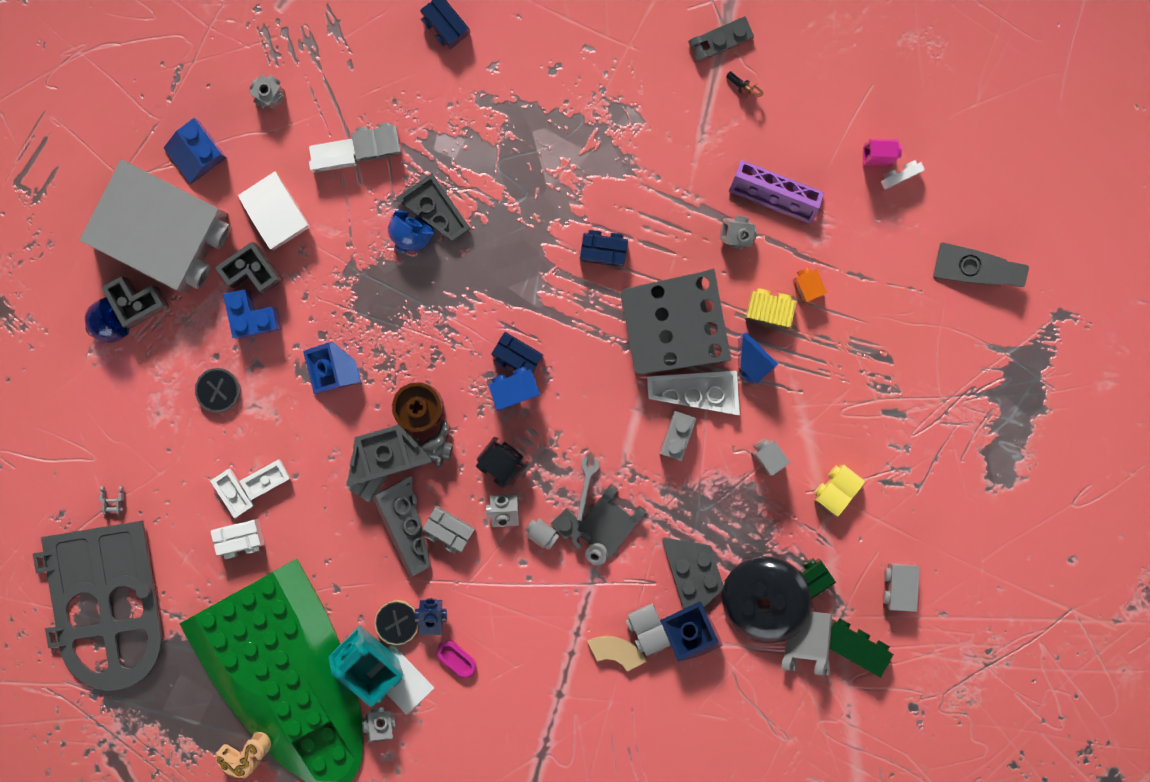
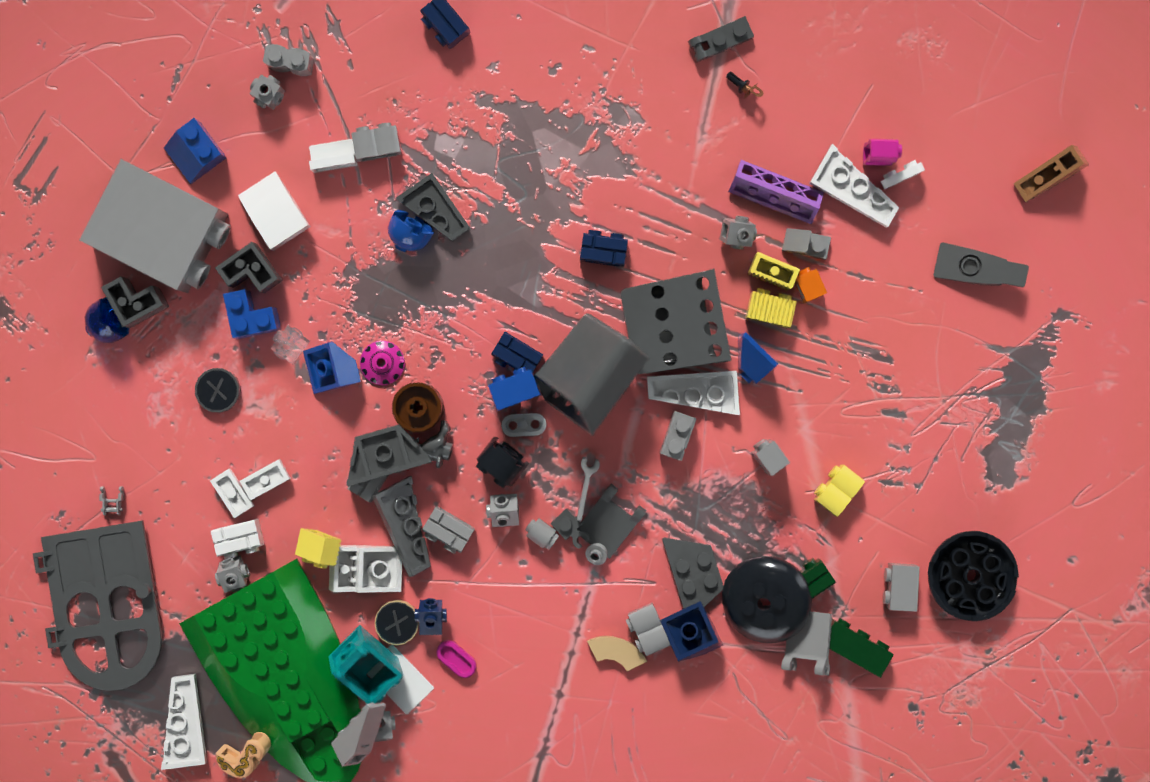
(184, 732): none -> white wing
(232, 574): none -> light grey brick
(284, 60): none -> light grey brick
(289, 344): none -> clear brick
(317, 548): none -> light yellow brick
(359, 736): none -> light grey slope
(366, 569): none -> white slope
(393, 365): none -> dark pink dish
(523, 425): none -> white plate
(590, 371): none -> dark grey piece
(773, 271): none -> light yellow brick
(806, 243): none -> light grey slope
(848, 185): none -> white wing
(994, 579): none -> black brick
(1051, 173): none -> medium nougat slope

